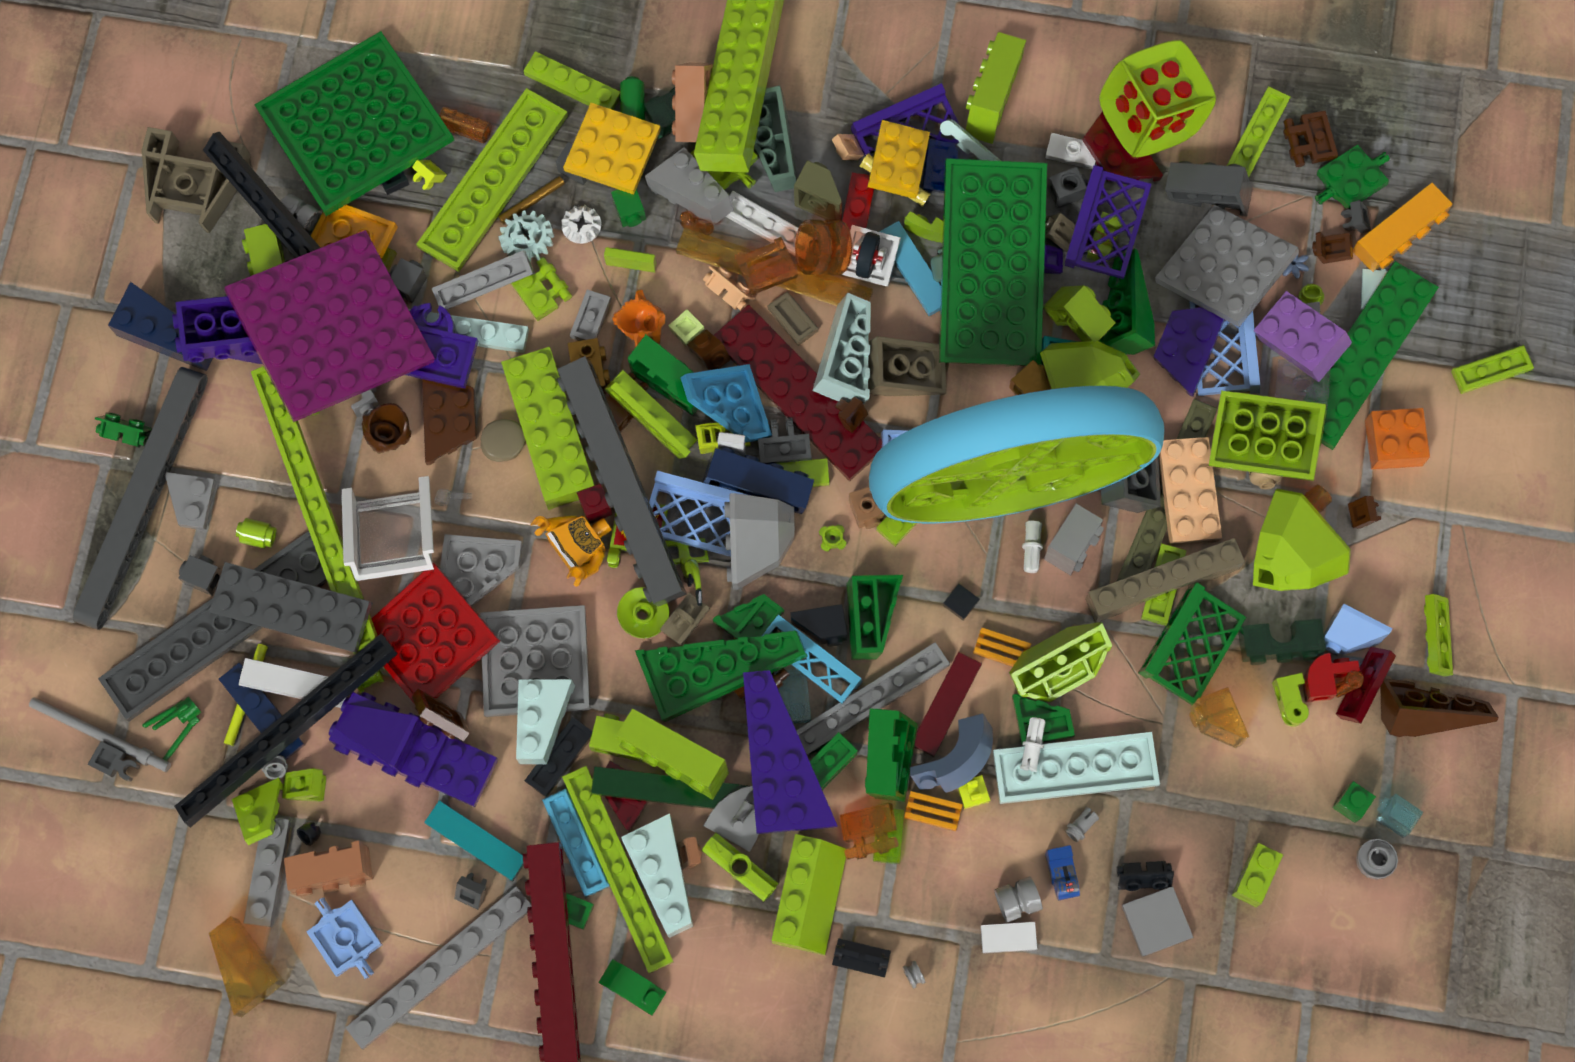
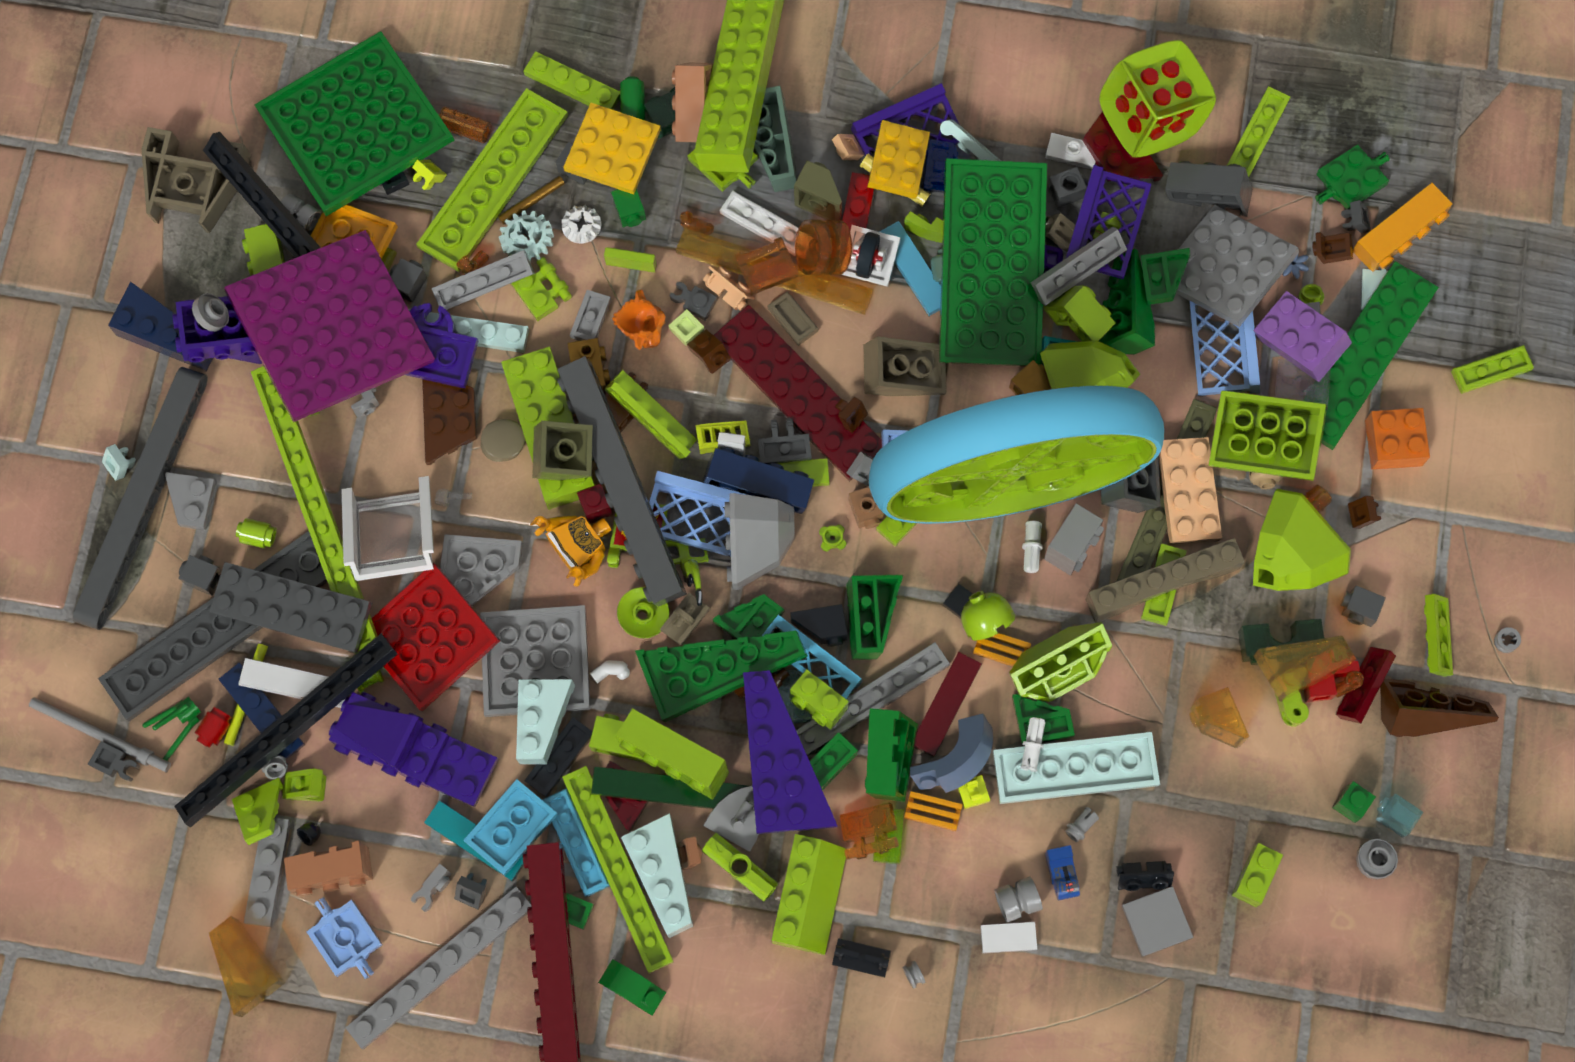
(115, 461): none -> light aqua tile
(132, 430): green hinge -> none
(210, 312): none -> light grey plate
(213, 727): none -> red brick
(386, 428): reddish brown hair -> none
(435, 882): none -> light grey plate
(437, 713): reddish brown plate -> none
(475, 263): none -> clear orange arm
(510, 827): none -> medium azure plate
(562, 451): none -> olive slope
(610, 667): none -> white arm
(661, 372): green wedge -> none
(693, 189): light grey wedge -> none
(696, 302): none -> dark grey plate
(729, 399): dark azure plate -> none
(818, 699): none -> lime brick
(845, 357): light aqua wedge -> none
(861, 468): none -> light grey plate
(985, 614): none -> lime cylinder
(994, 86): lime wedge -> none
(1079, 266): none -> light grey plate
(1163, 274): none -> green wing
(1173, 631): green fence -> none
(1188, 345): dark purple wing -> none
(1303, 664): none -> clear yellow wedge
(1317, 136): reddish brown plate -> none
(1353, 631): light blue slope -> none
(1362, 606): none -> dark grey brick
(1516, 639): none -> light grey bush

